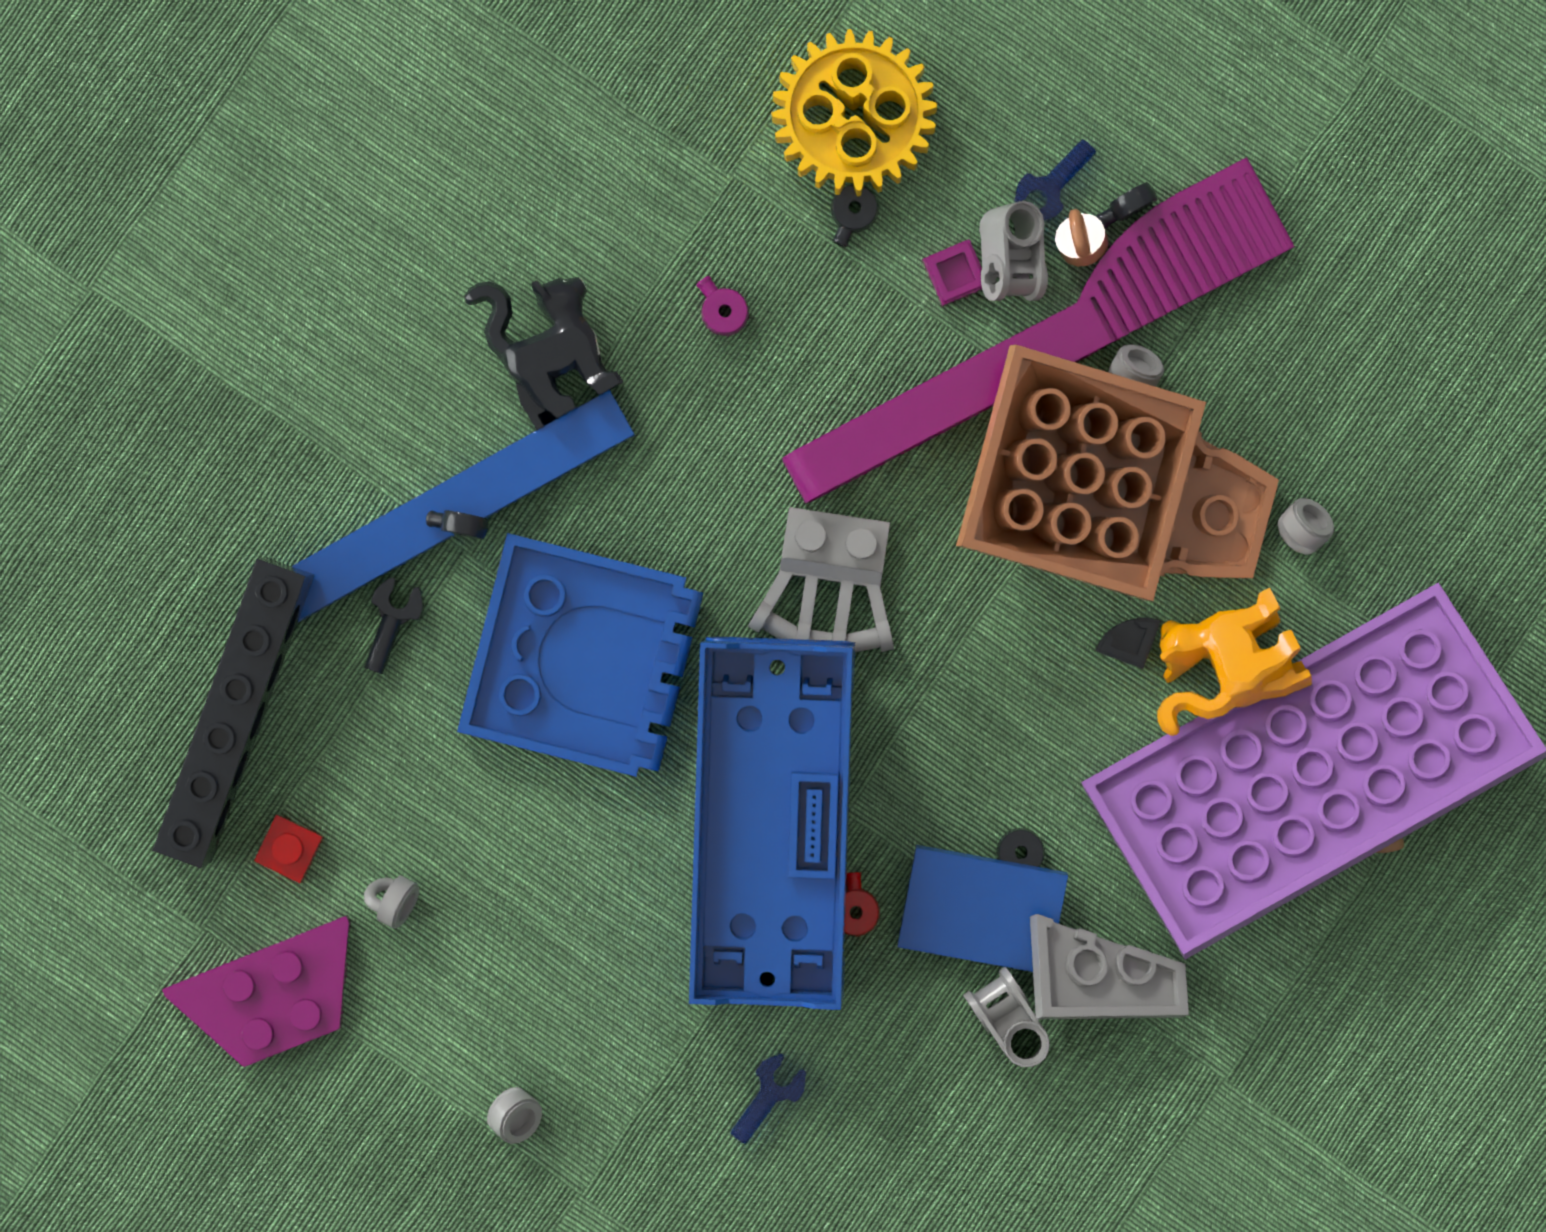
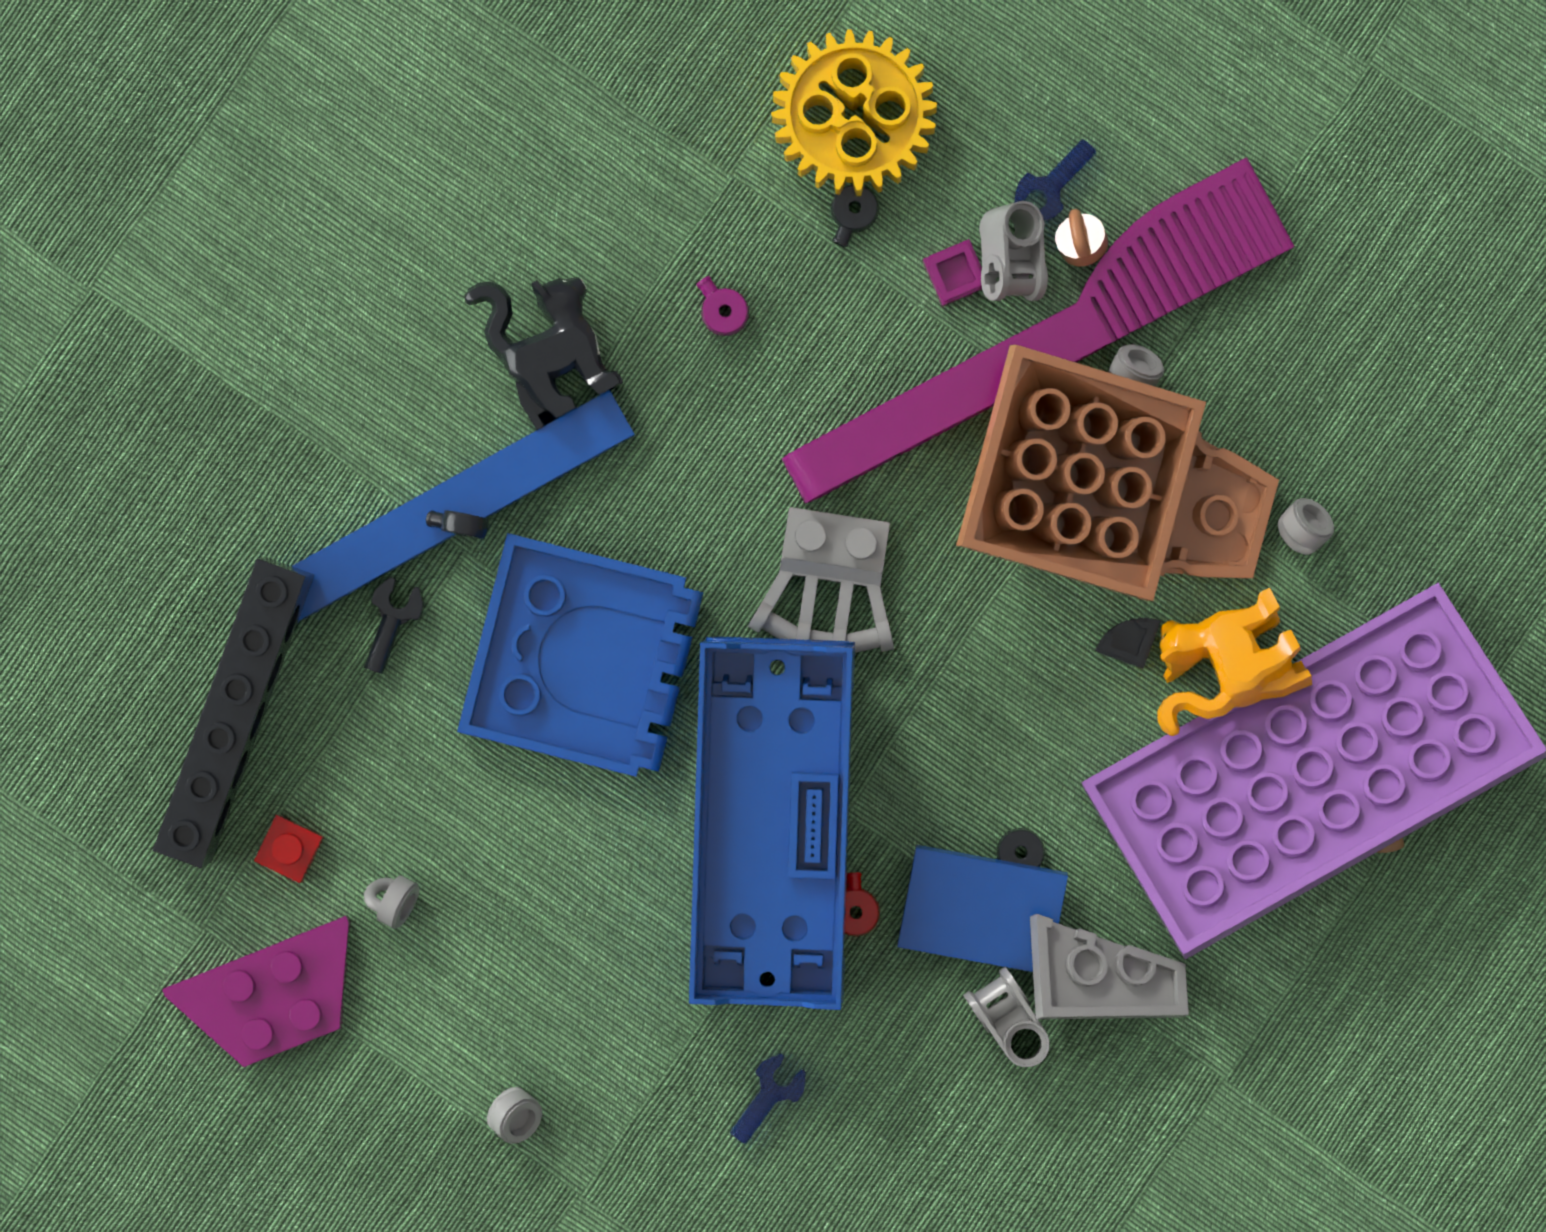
(1128, 204): black piece -> none

